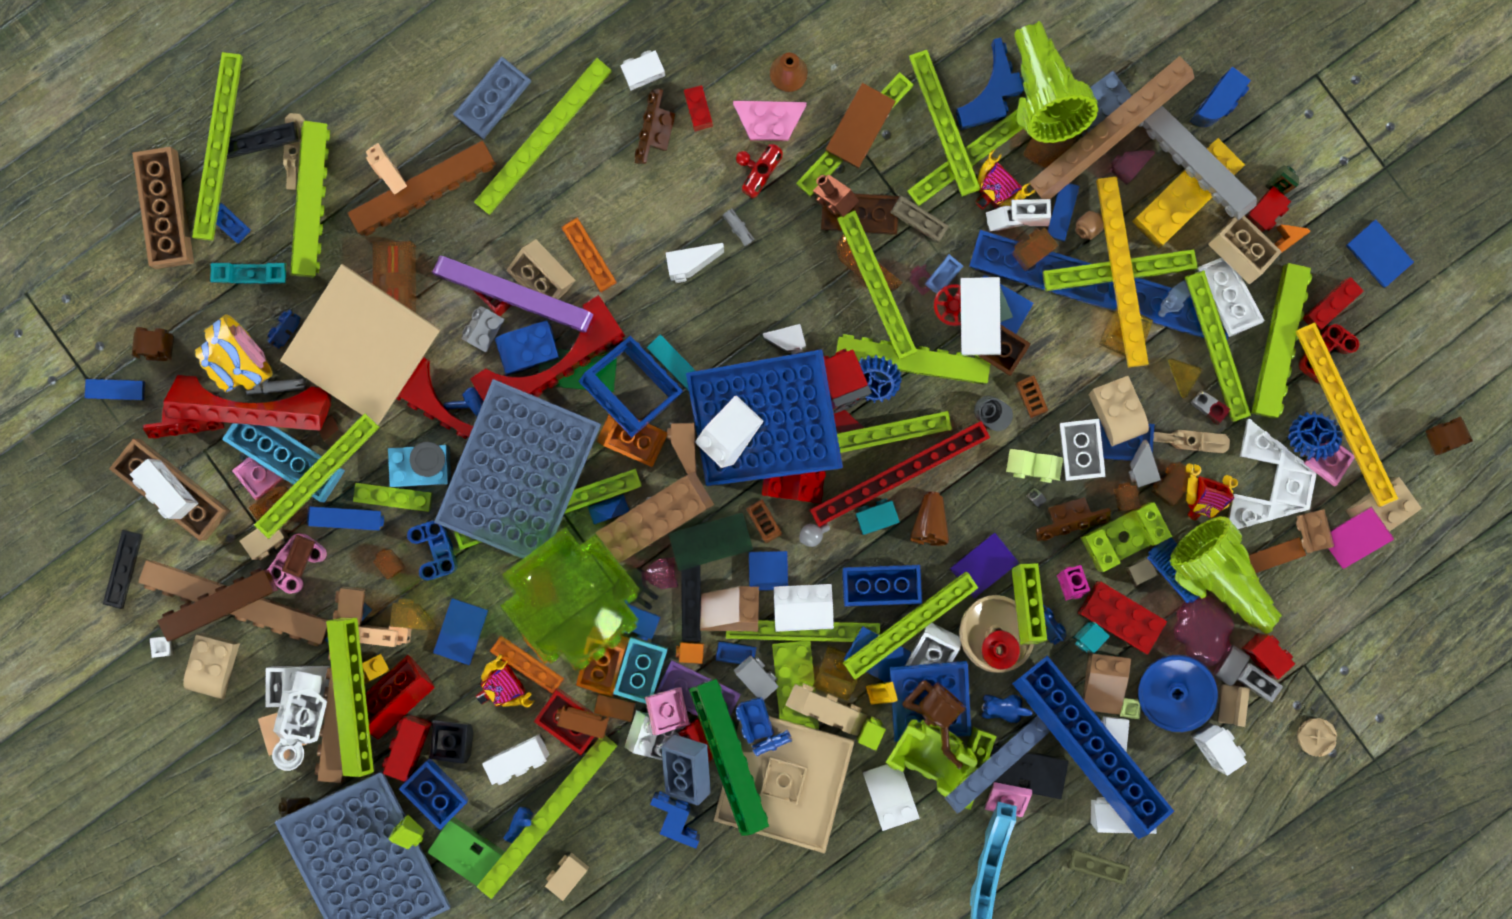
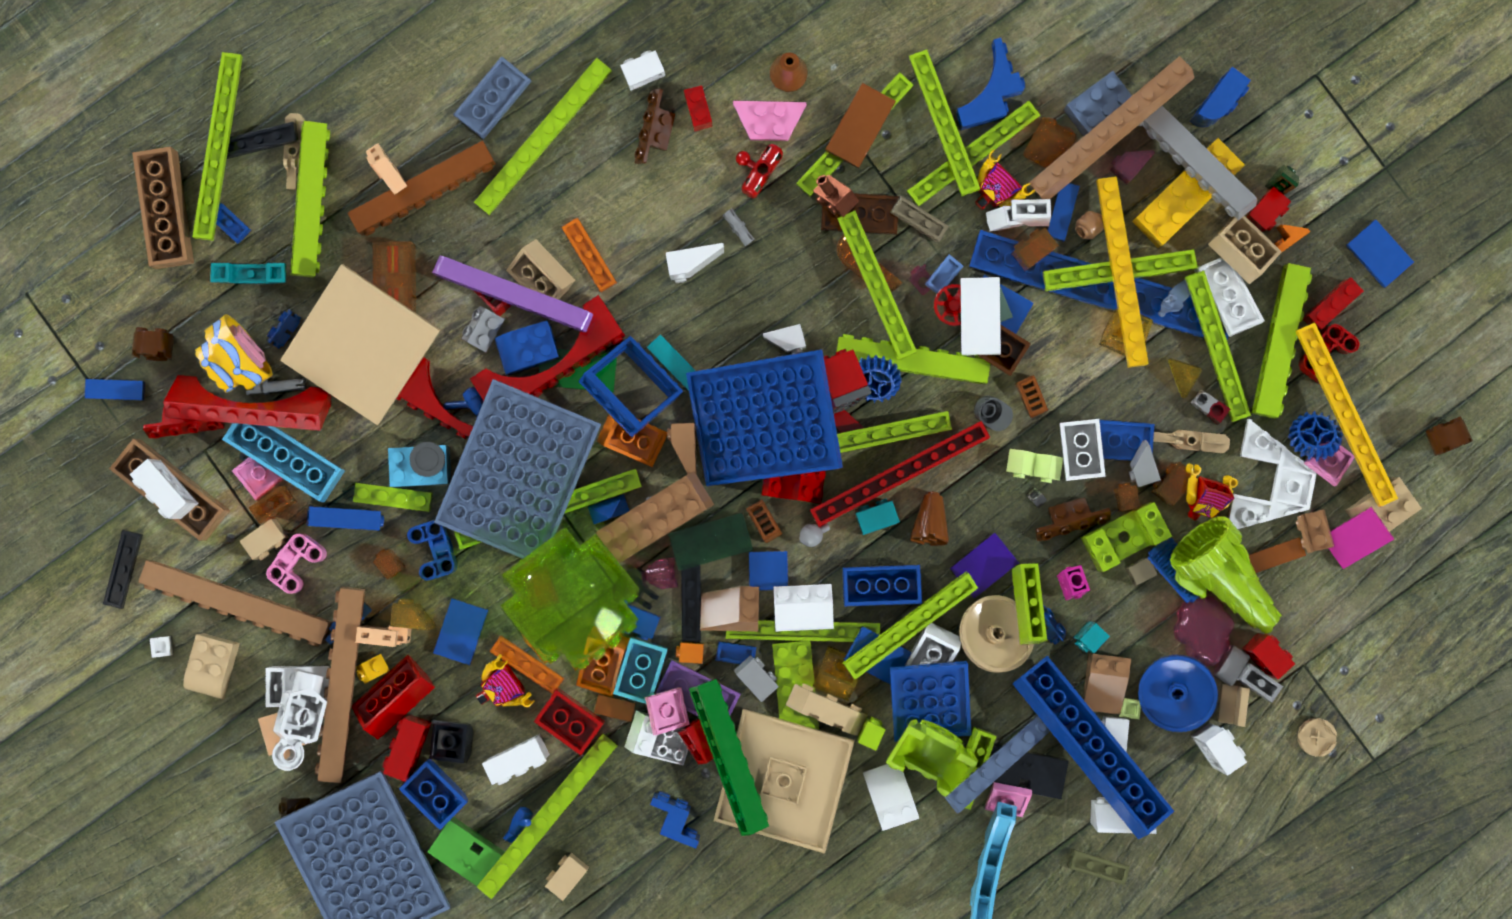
(217, 605): reddish brown brick -> none
(298, 556): copper tile -> none
(316, 476): lime plate -> none
(331, 431): medium nougat slope -> none
(350, 697): lime brick -> none
(407, 833): lime slope -> none
(582, 721): dark orange window -> none
(686, 769): sand blue brick -> none
(729, 432): white slope -> none
(754, 719): blue bracket -> none
(772, 743): blue pin -> none
(881, 693): yellow tile -> none
(939, 709): reddish brown piece -> none
(1008, 709): blue animal -> none
(1009, 650): red dish -> none
(1054, 102): lime cone -> none
(1119, 410): tan brick -> none
(1122, 617): red brick -> none

